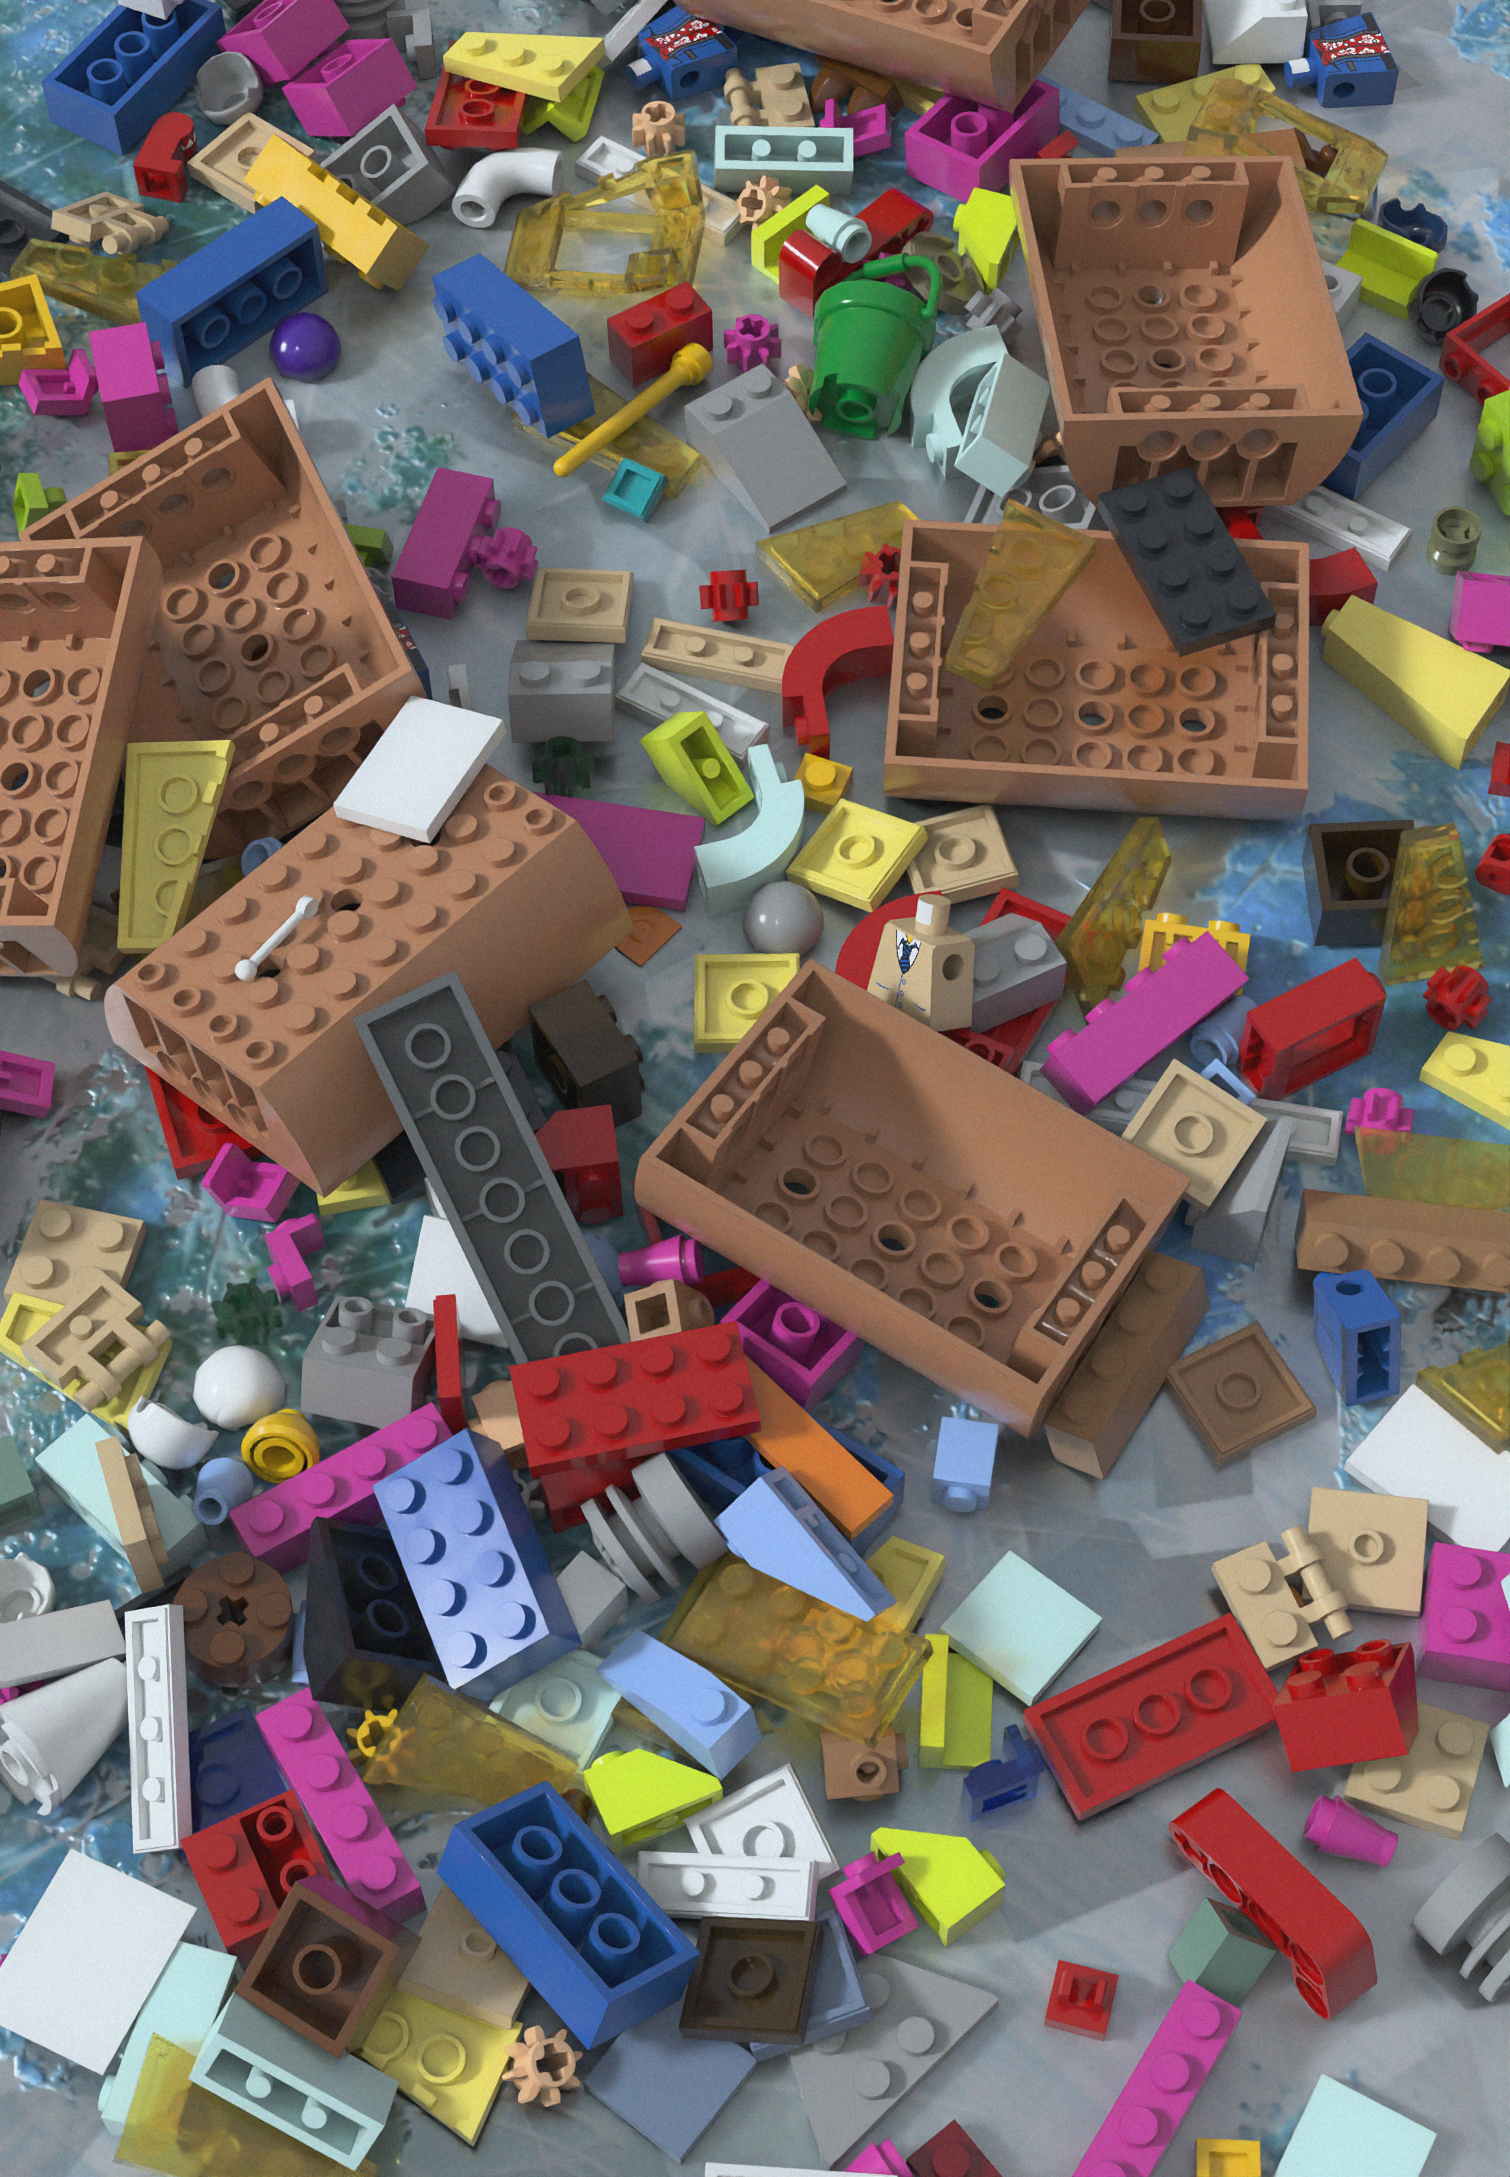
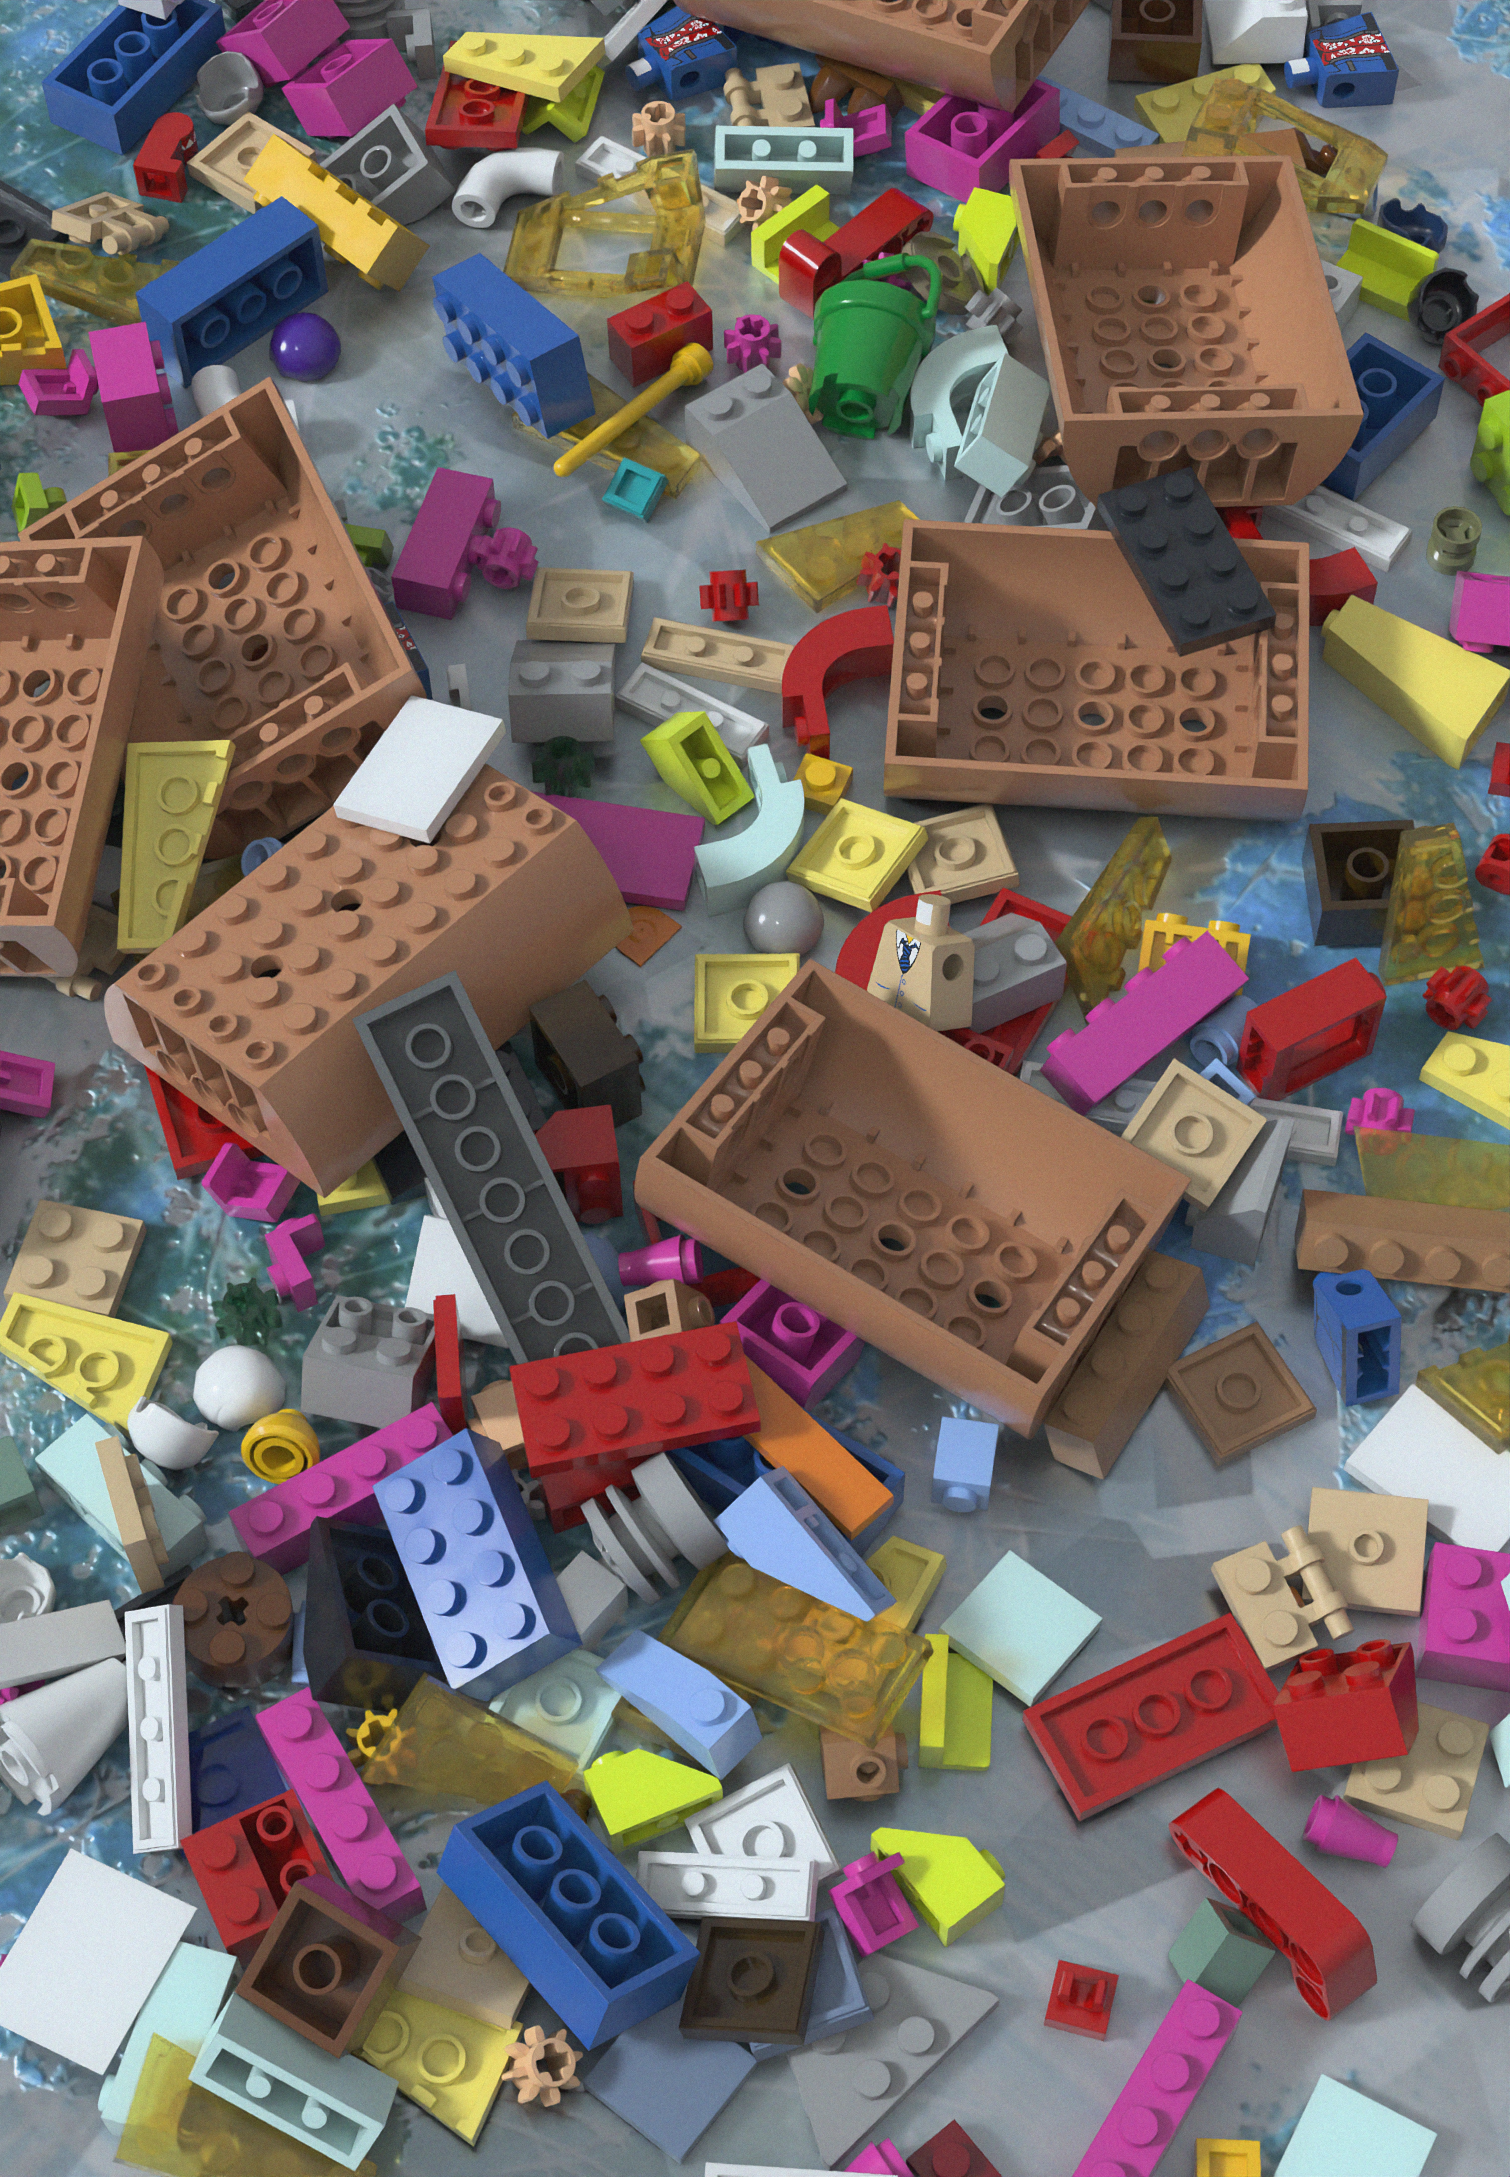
(84, 1331): tan plate -> none
(221, 1488): light blue cone -> none
(305, 908): white hinge -> none
(840, 232): light aqua cone -> none
(998, 1785): clear blue bracket -> none
(1021, 582): clear yellow wing -> none

